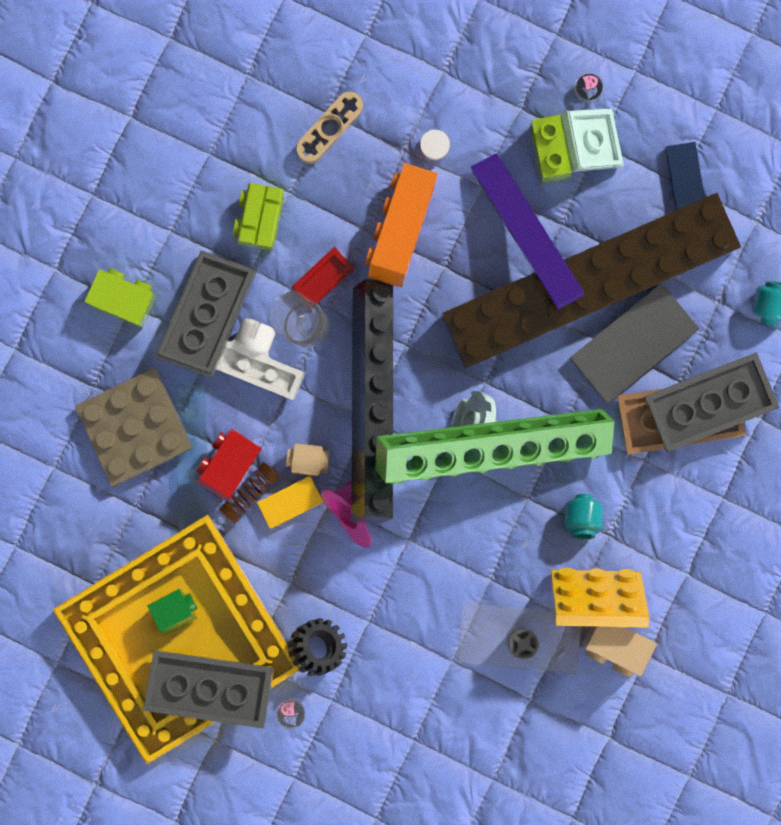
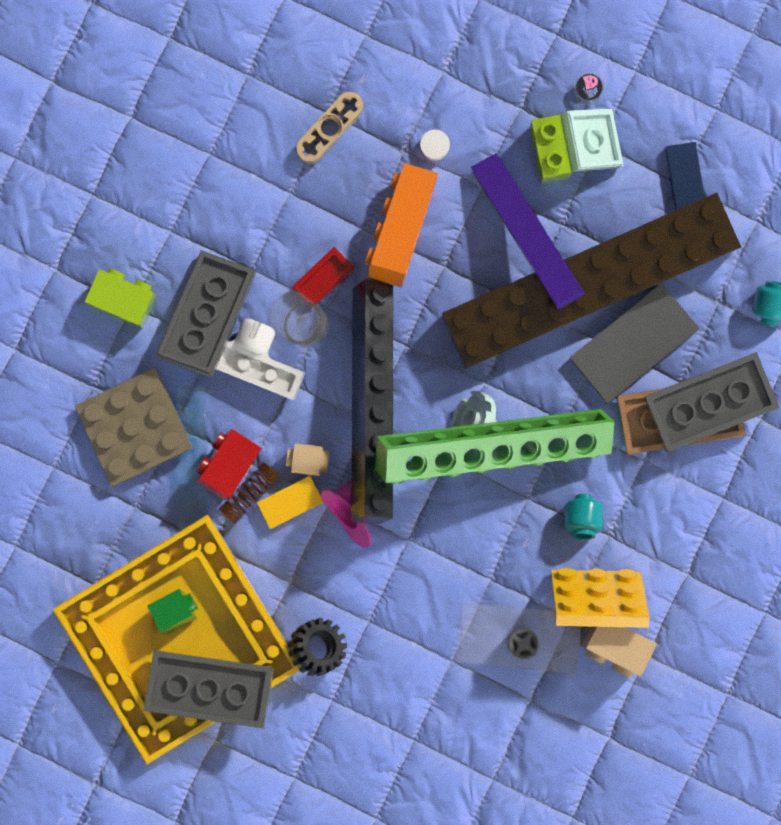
(260, 216): lime brick -> none
(290, 714): clear tile -> none

